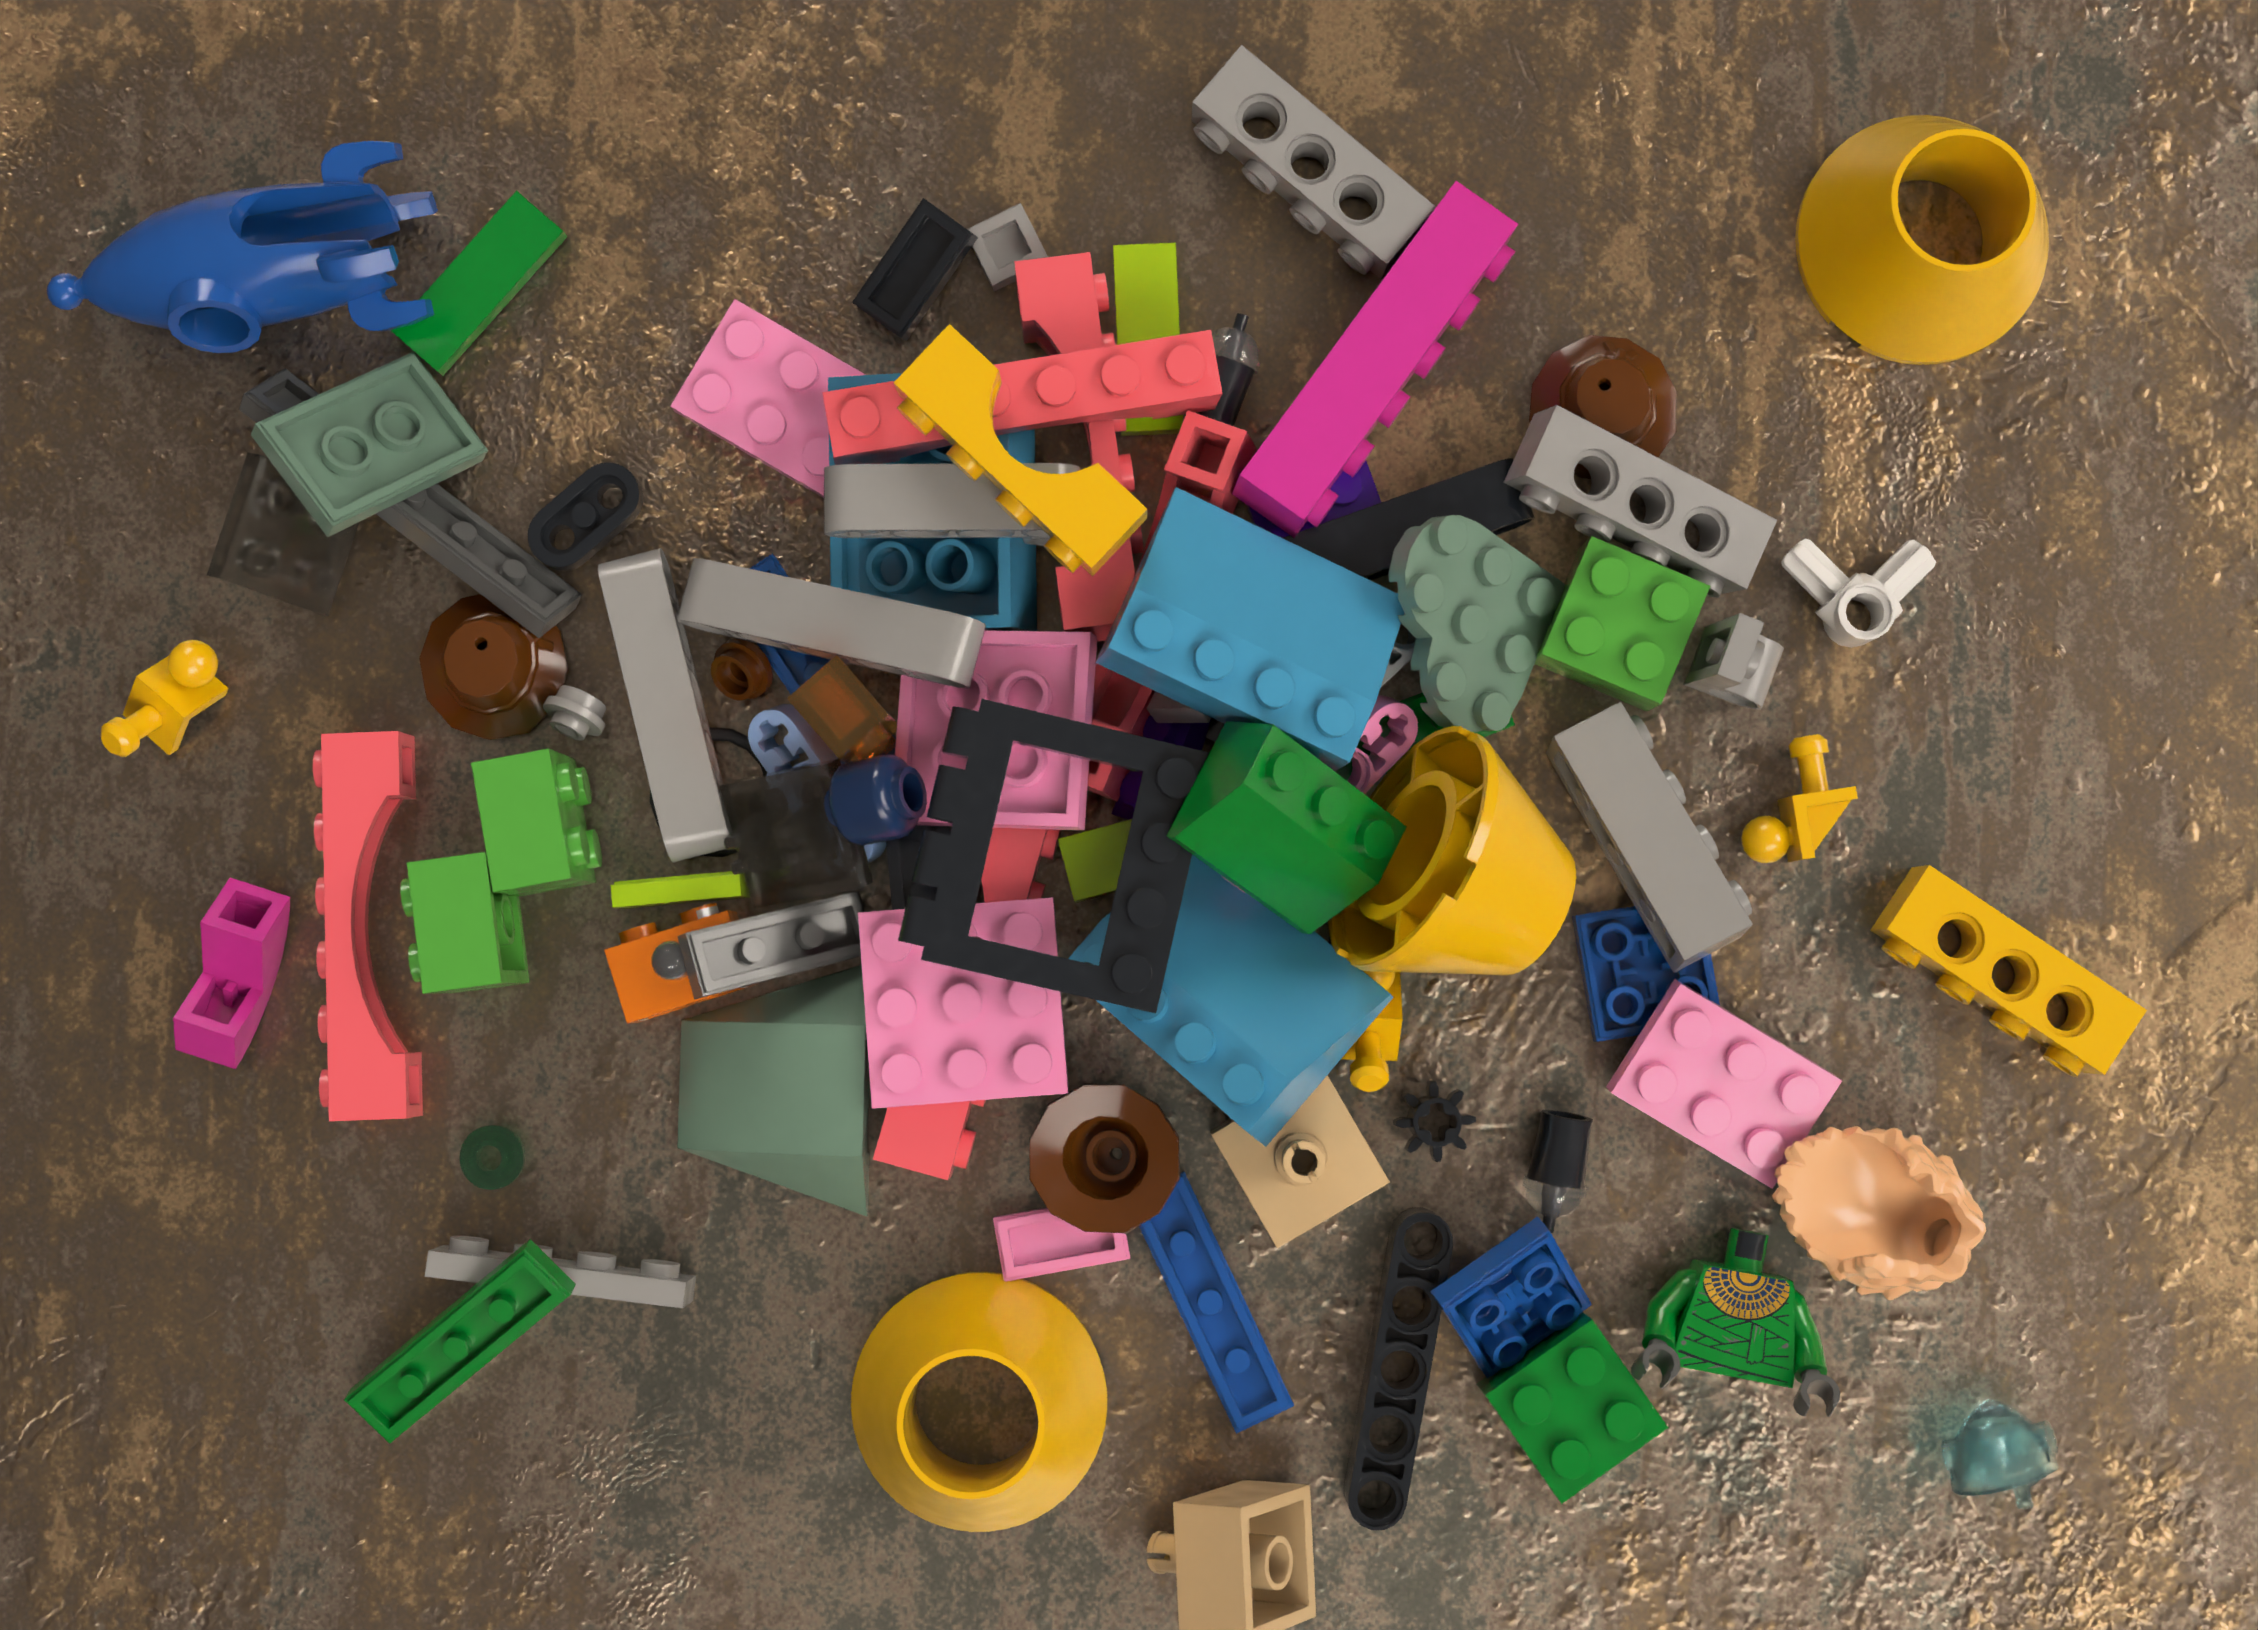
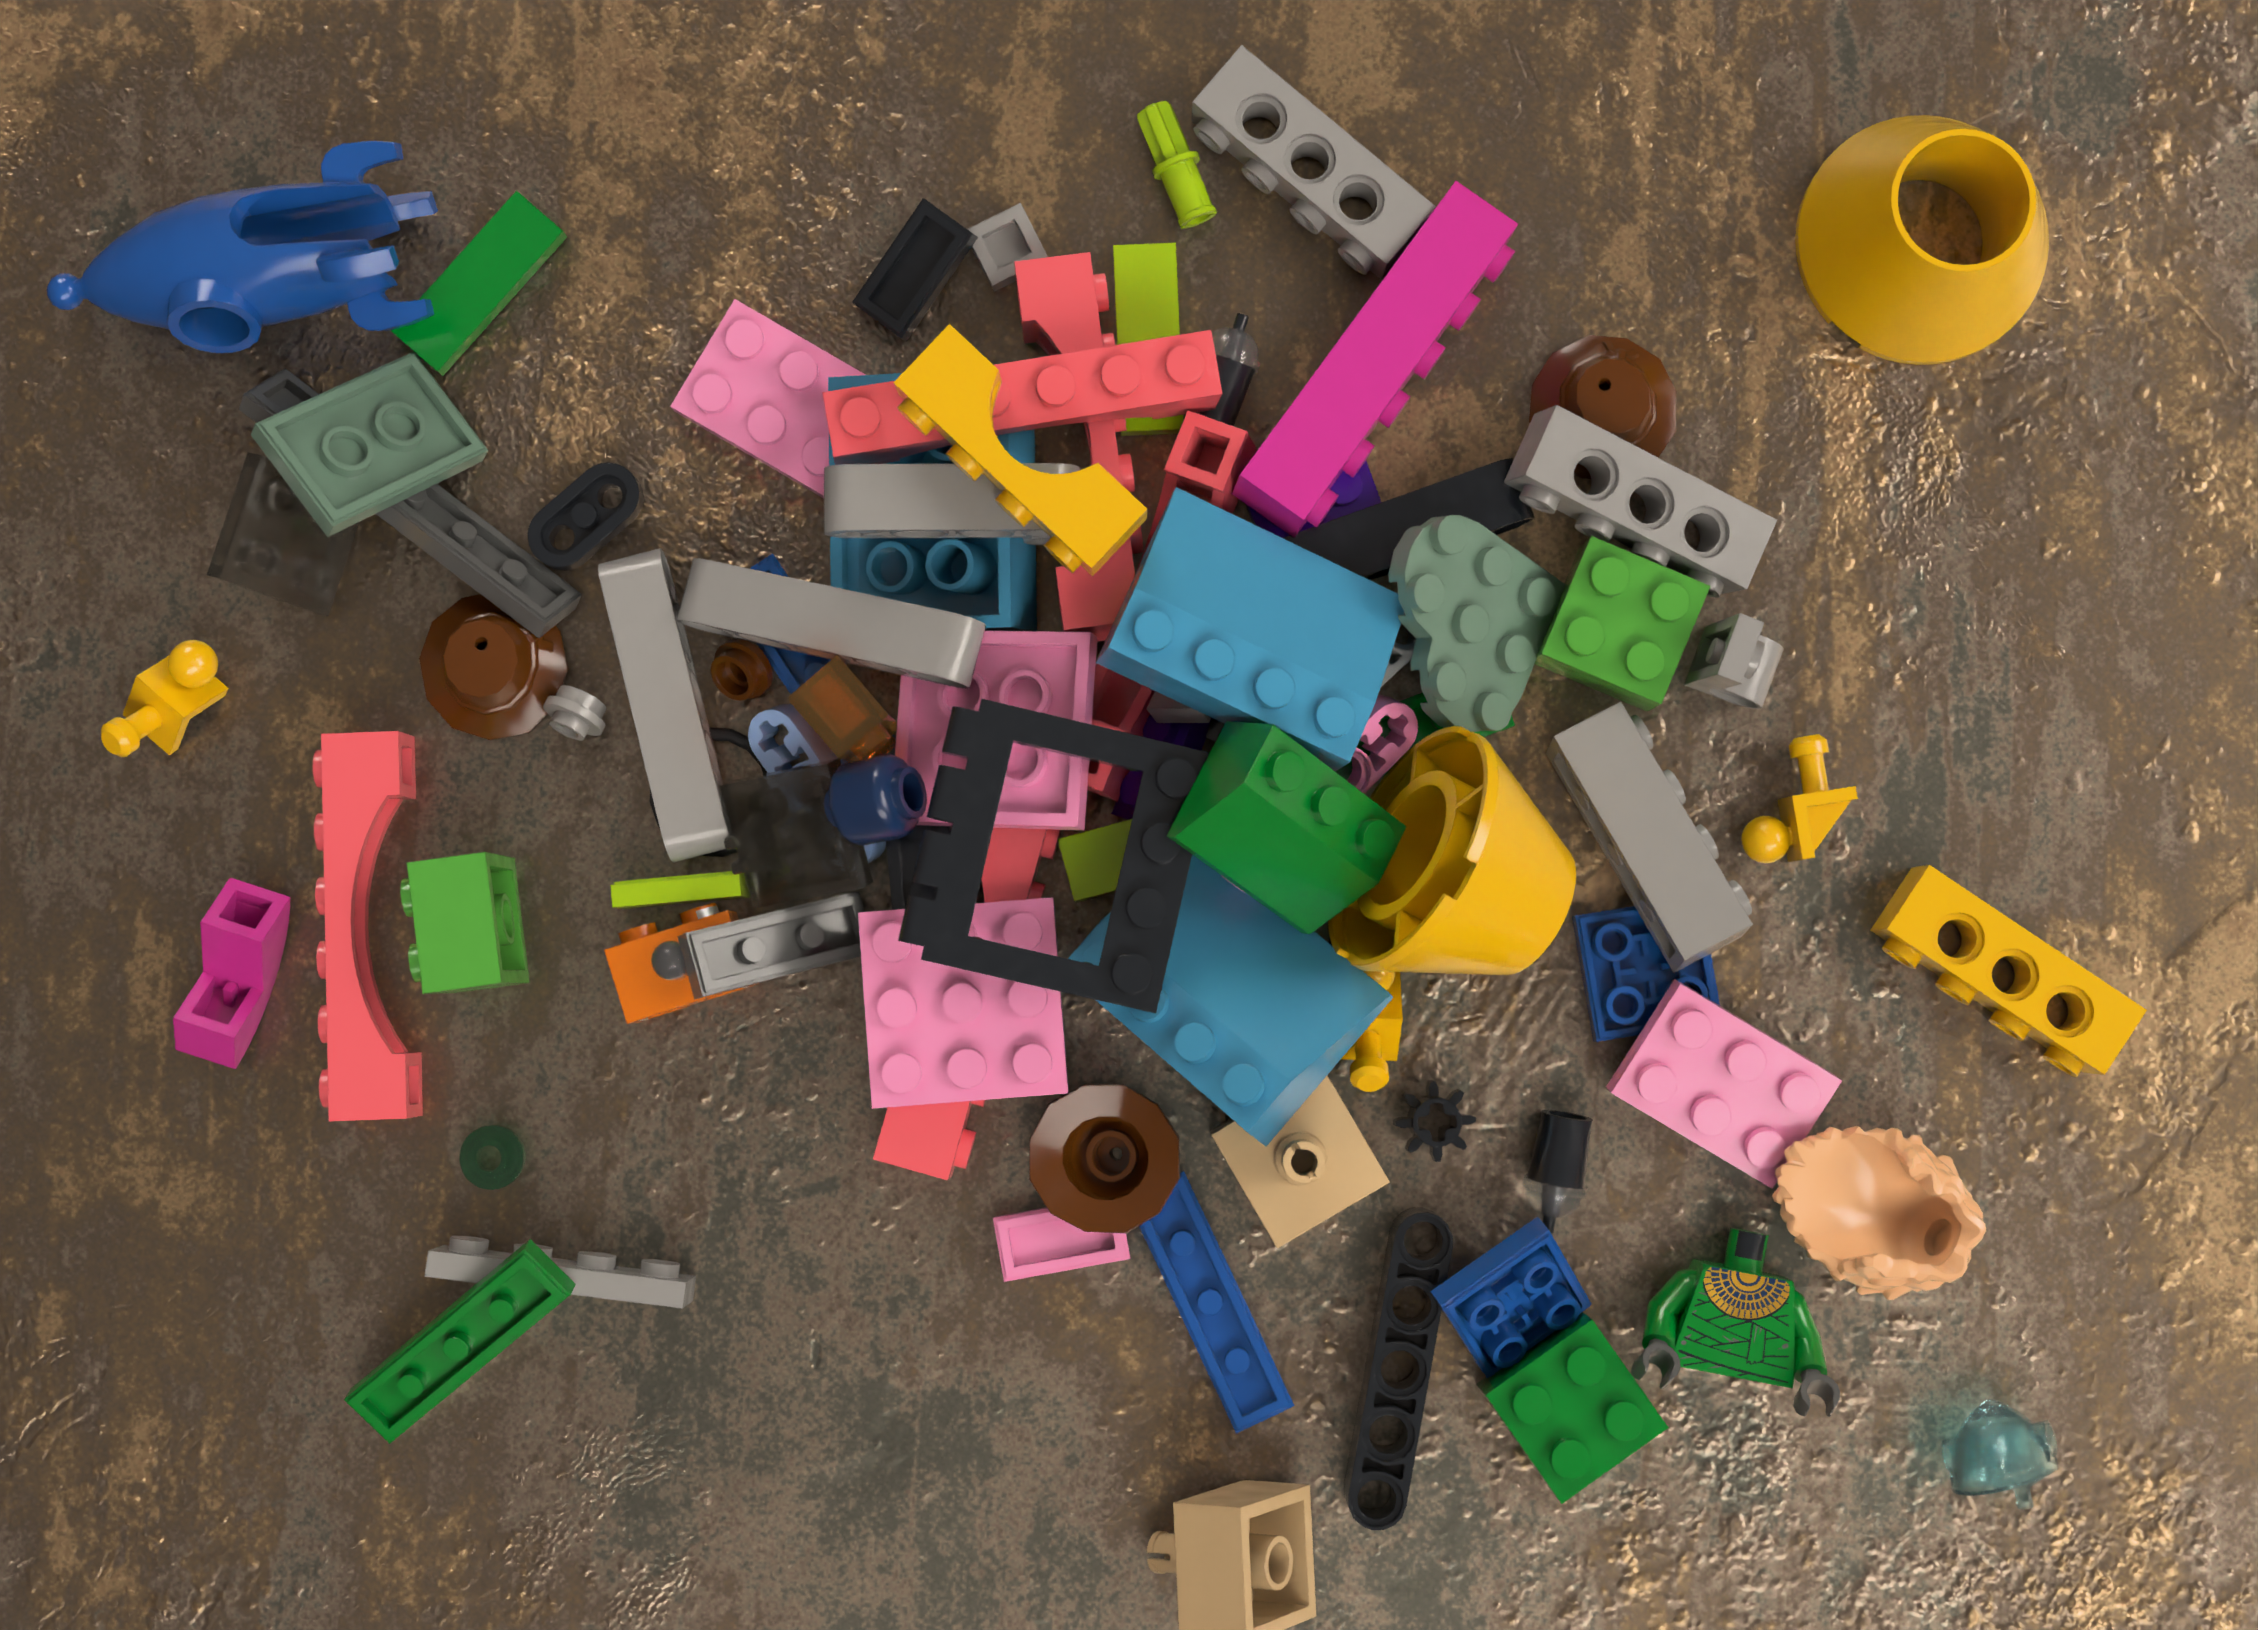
(536, 822): bright green brick -> none
(783, 1088): sand green wedge -> none
(996, 1321): yellow cone -> none
(1175, 164): none -> lime axle
(1877, 592): white axle -> none

